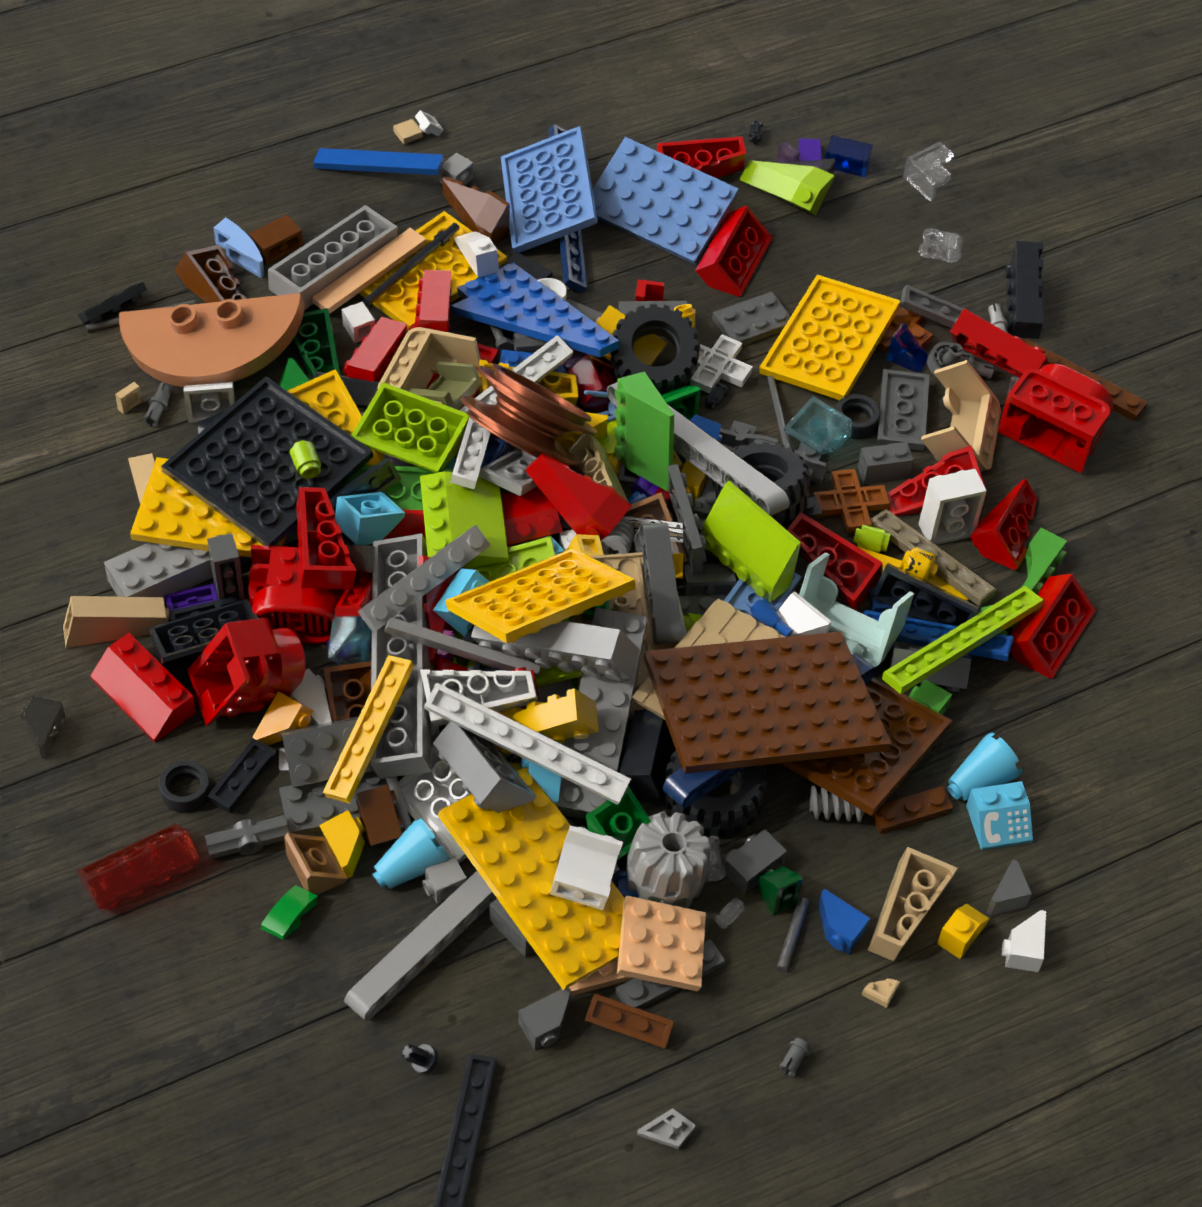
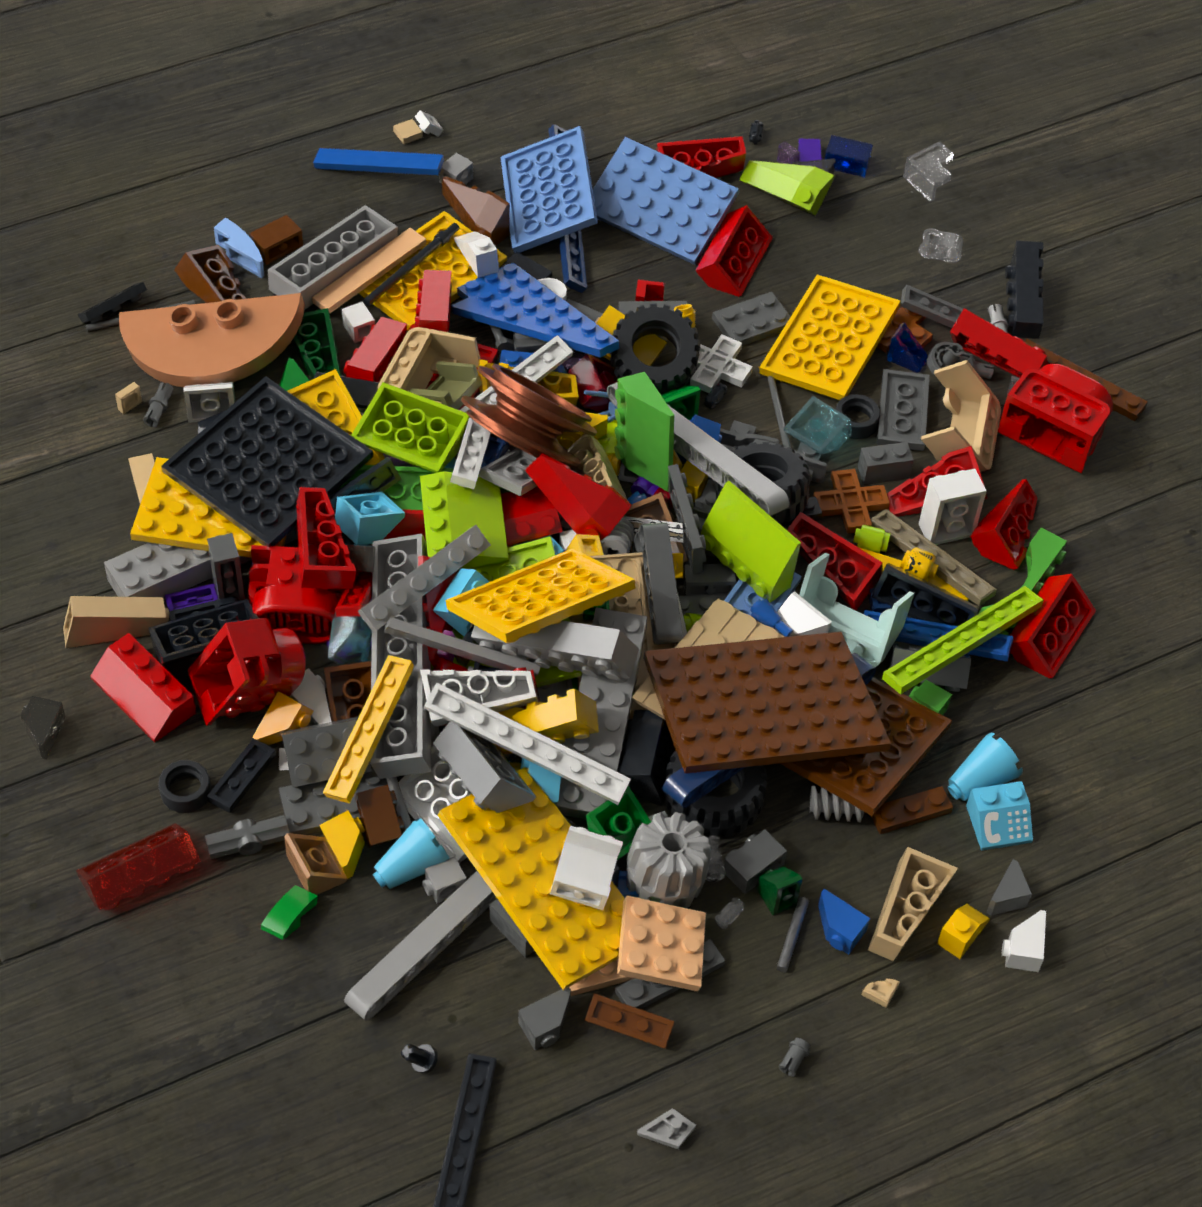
(305, 459): lime brick -> none

